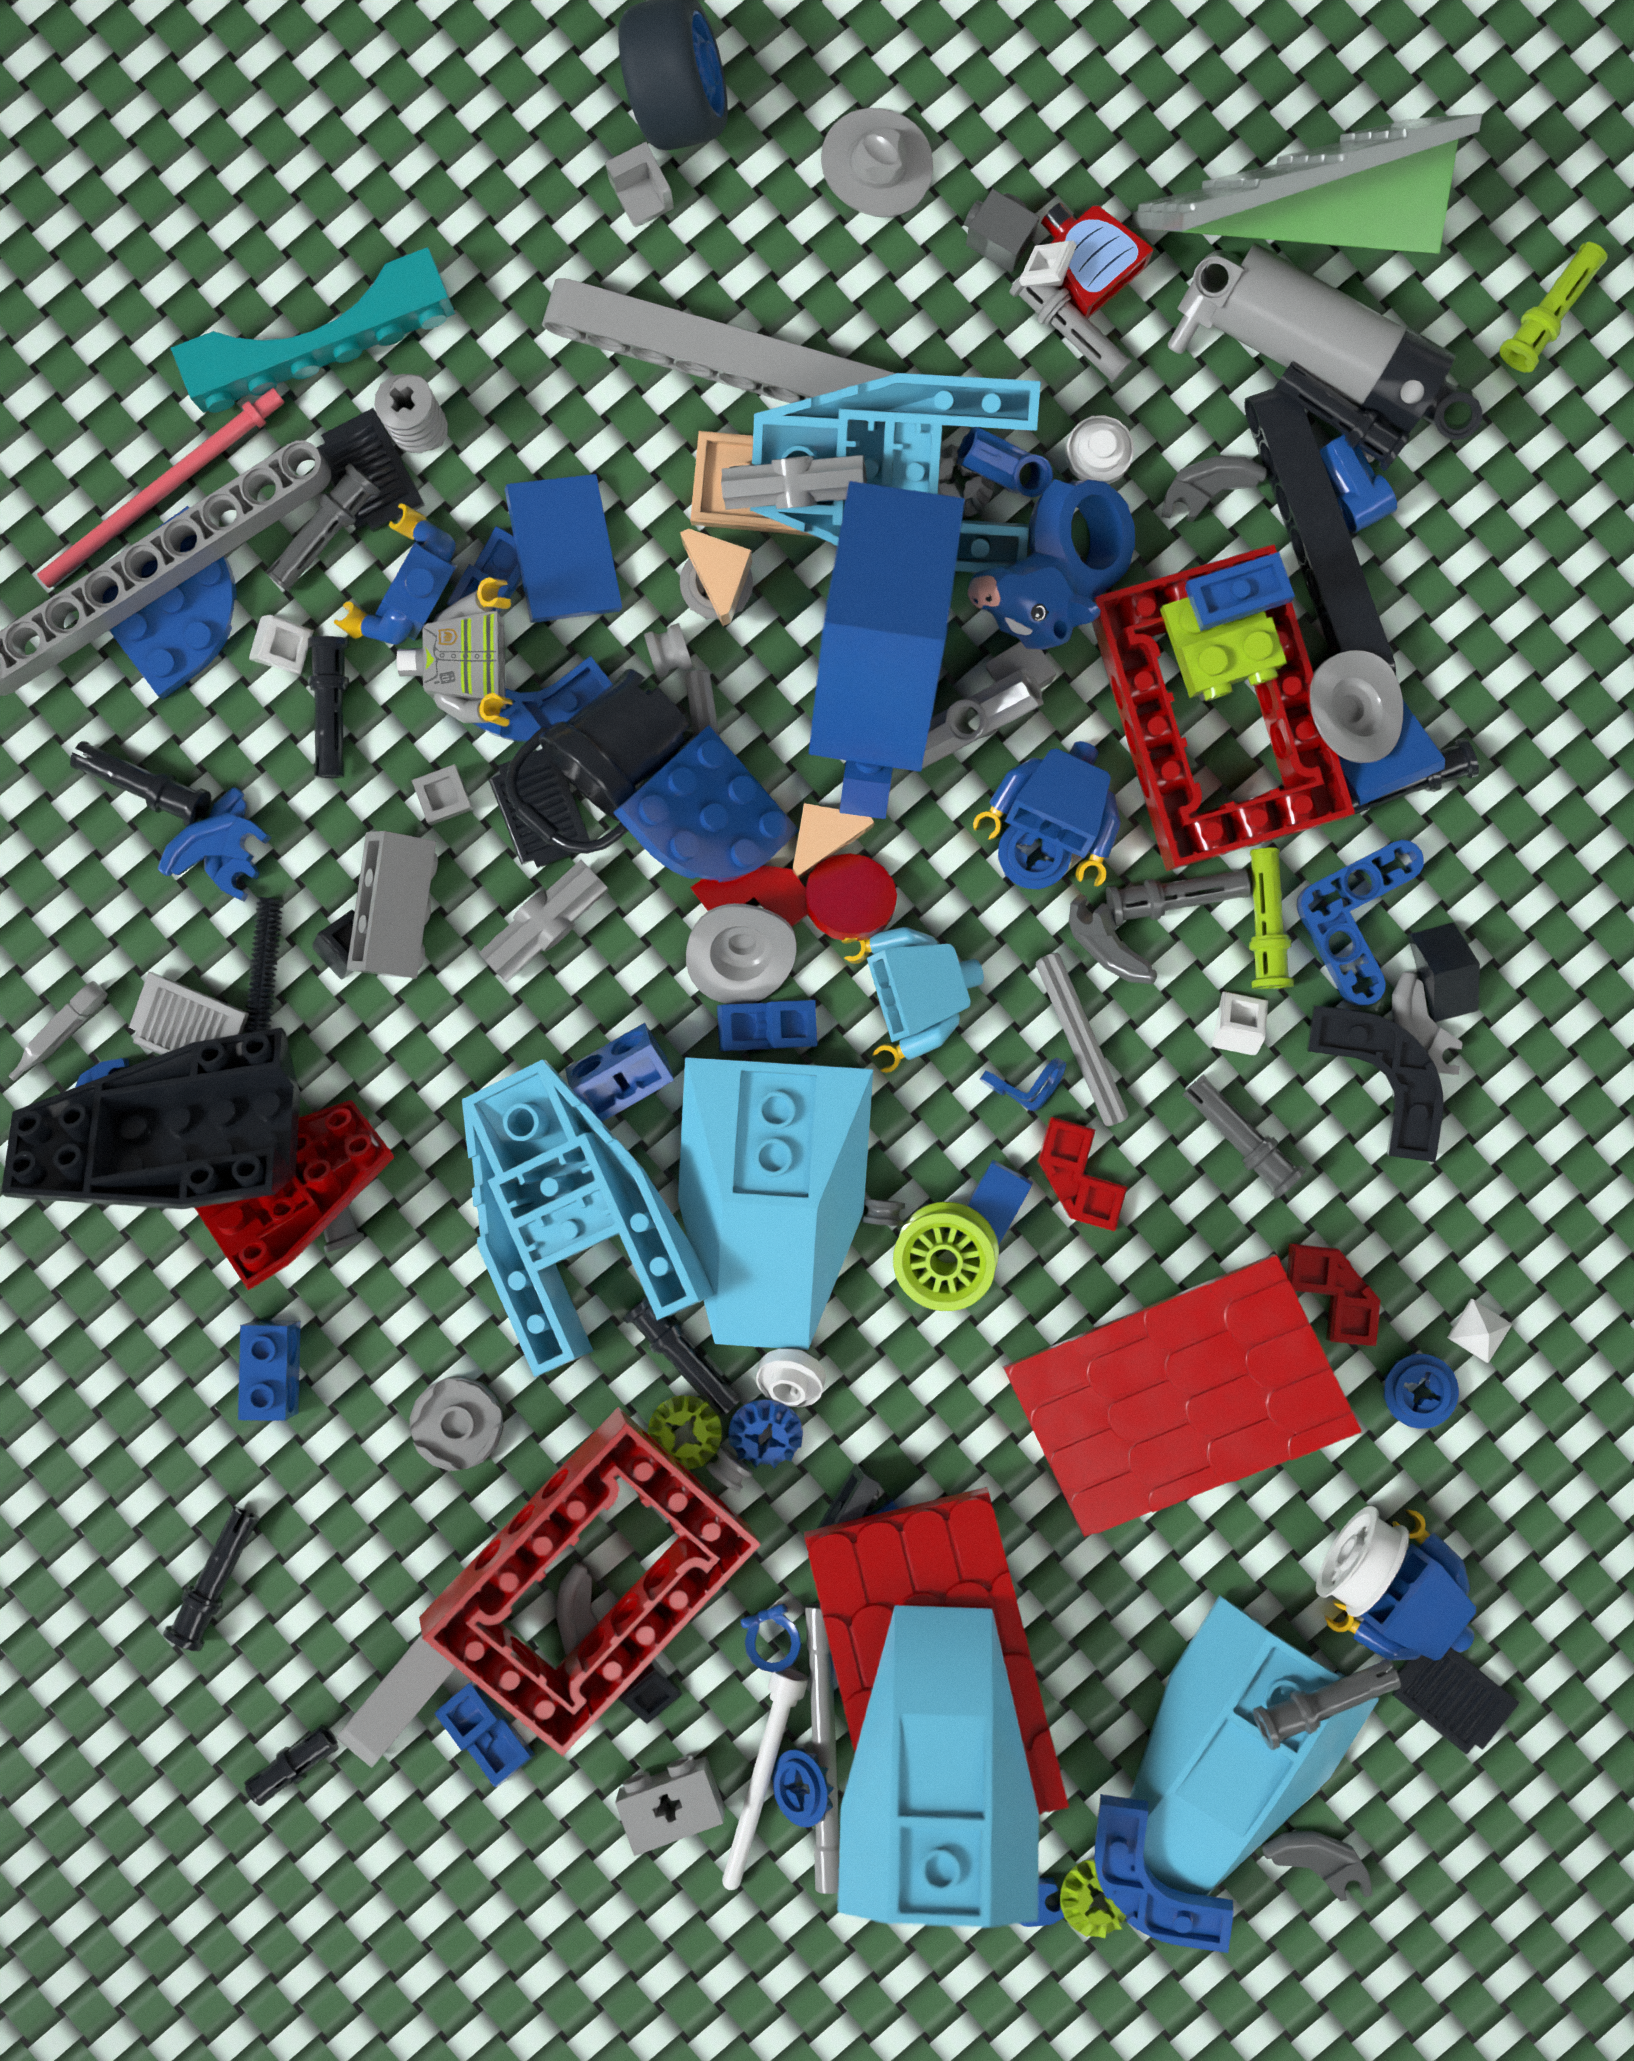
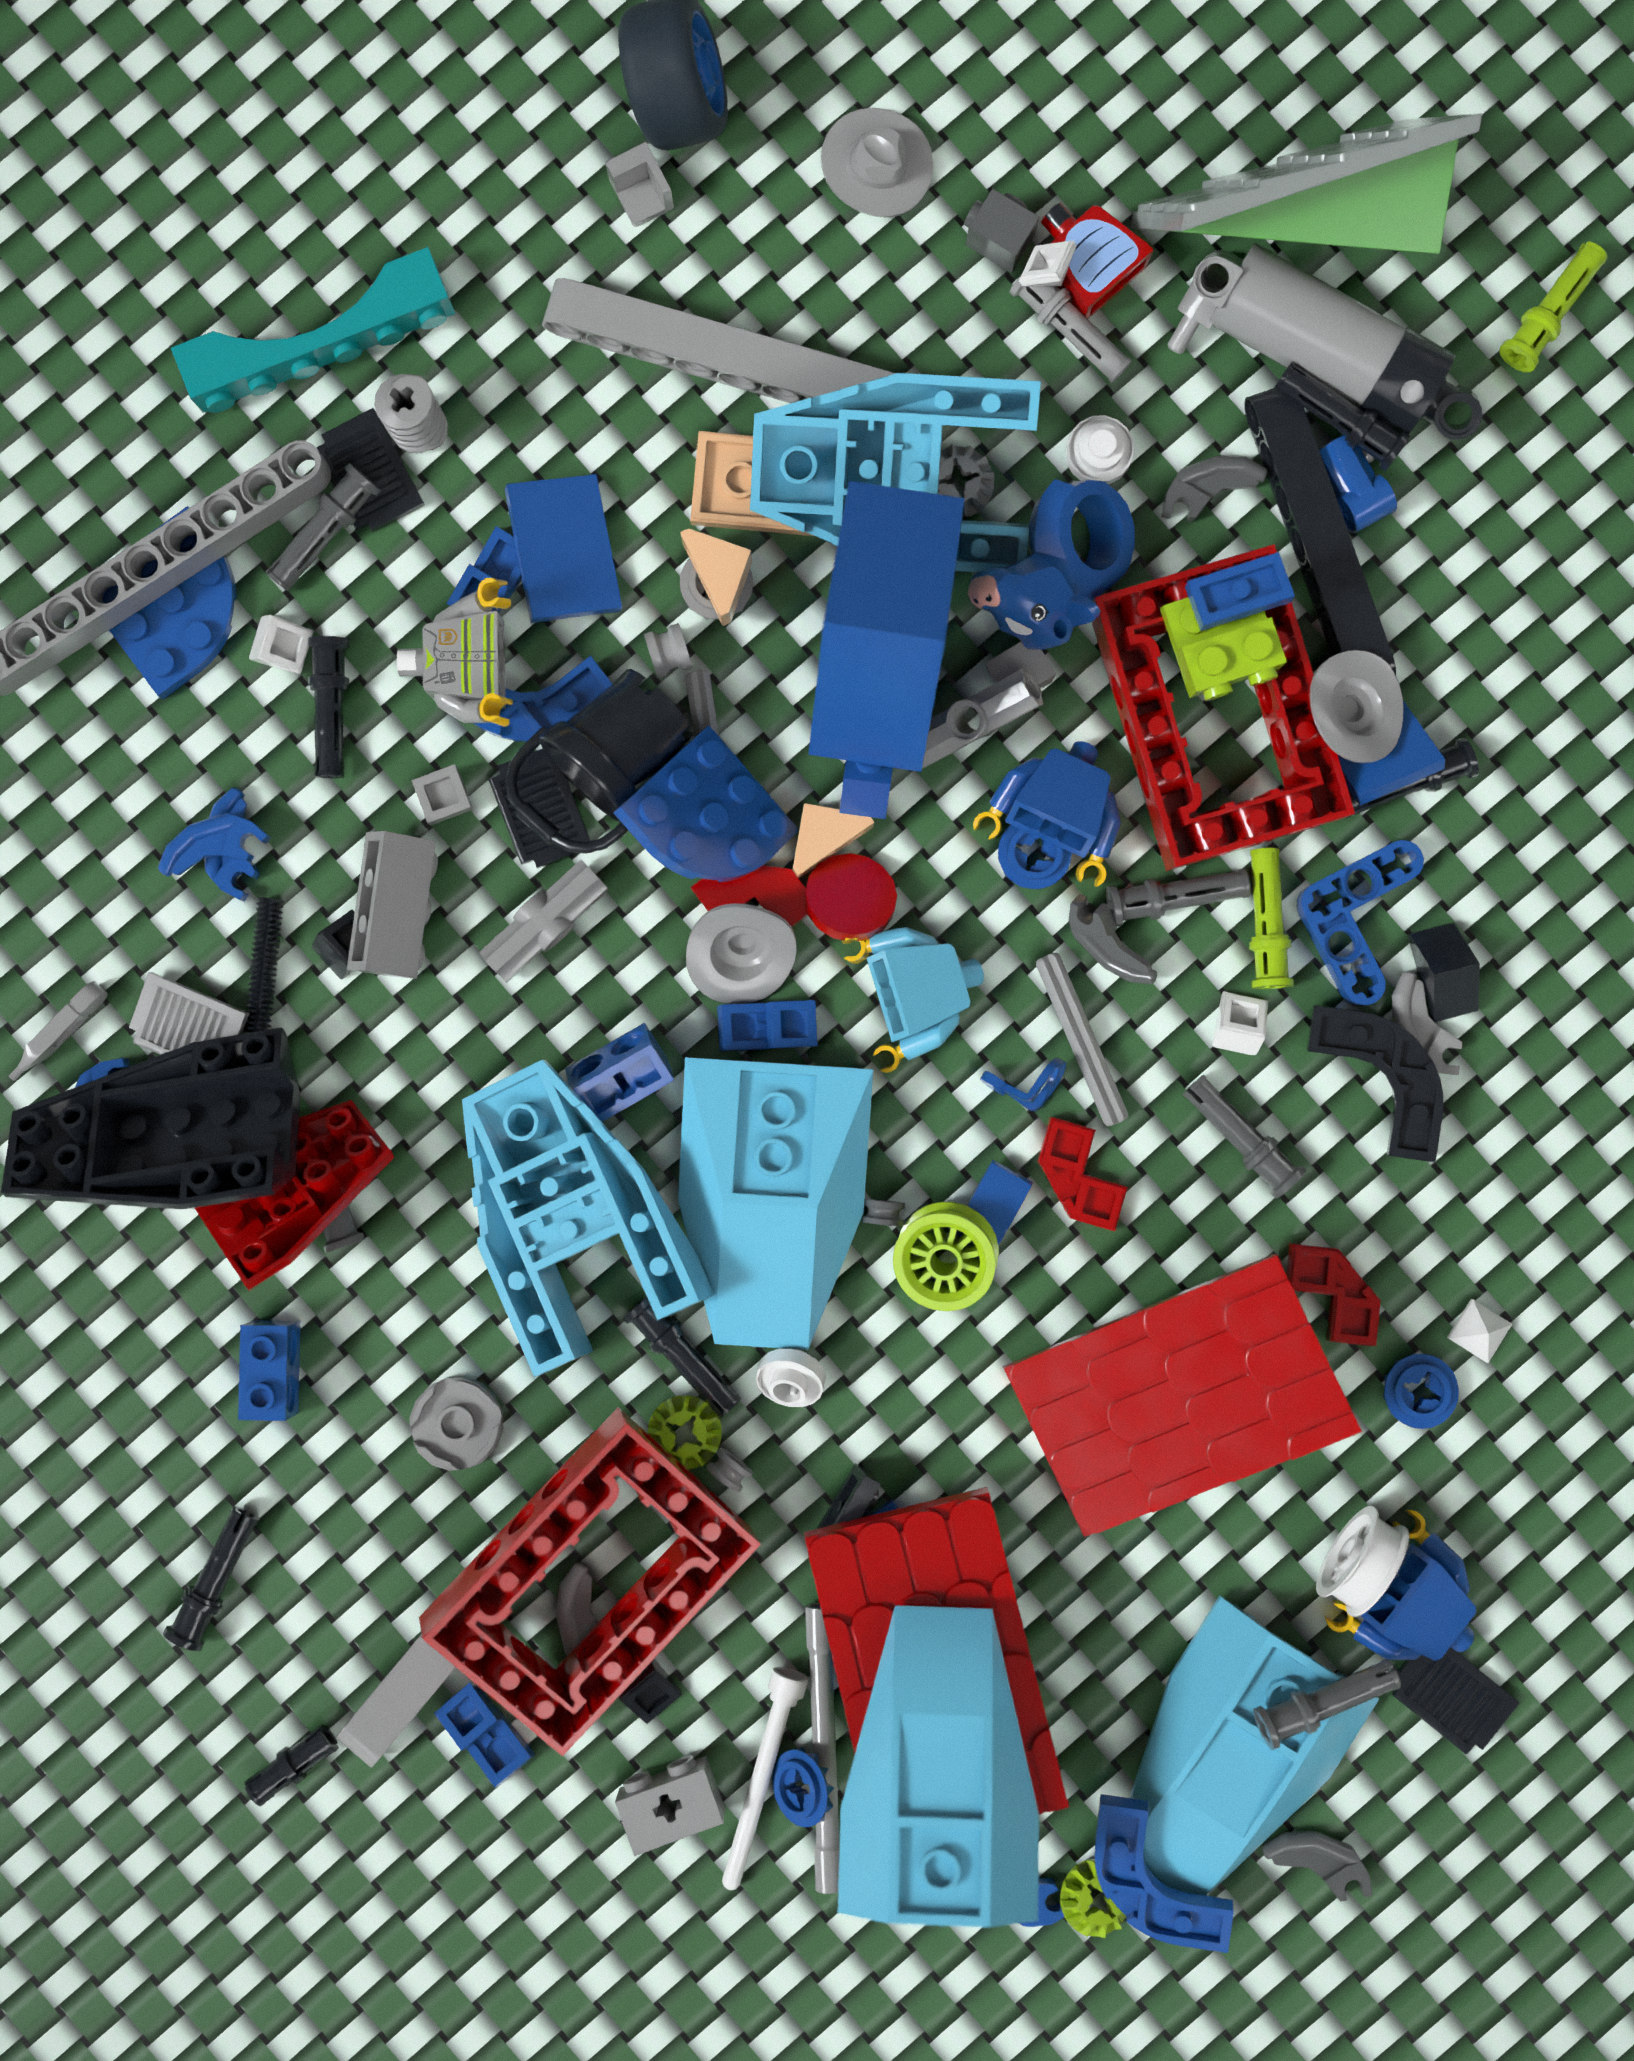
(160, 791): black pin -> none
(251, 416): coral bar -> none
(413, 588): blue torso -> none
(750, 1423): blue gear -> none
(753, 1624): blue piece -> none
(791, 481): light grey piece -> none
(1002, 463): blue piece -> none

